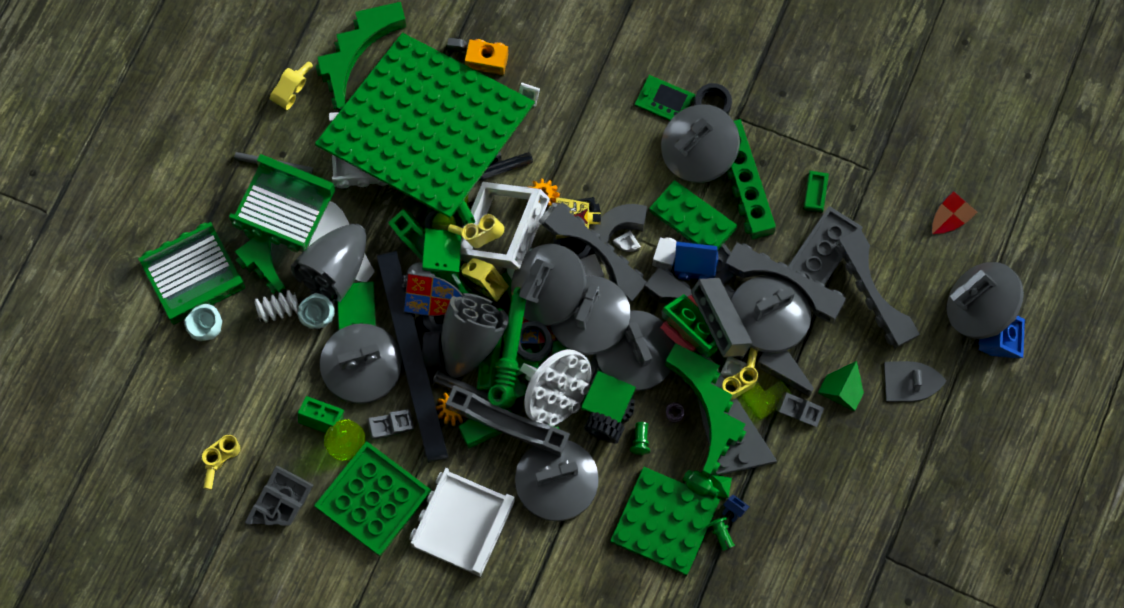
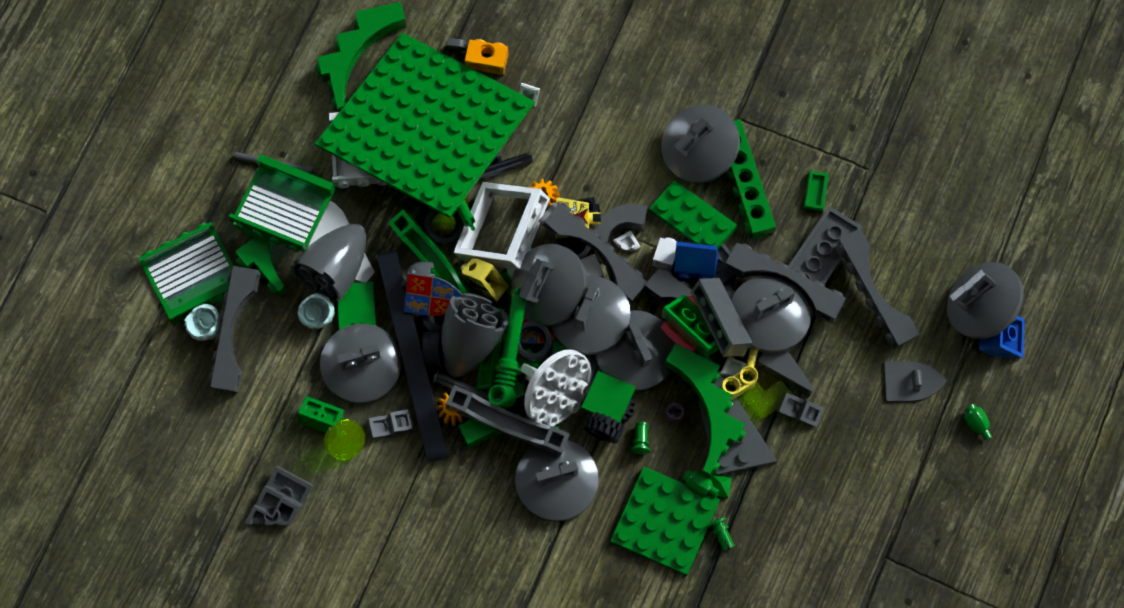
(218, 449): light yellow beam -> none
(242, 287): none -> dark grey arch
(277, 306): white piece -> none
(290, 82): light yellow beam -> none
(373, 498): green plate -> none
(441, 251): green container -> none
(461, 522): white panel -> none
(481, 234): light yellow beam -> none
(663, 98): green container -> none
(714, 88): black tyre -> none
(736, 506): dark blue tile -> none
(844, 386): green slope -> none
(951, 214): shield -> none
(977, 421): none -> green plant

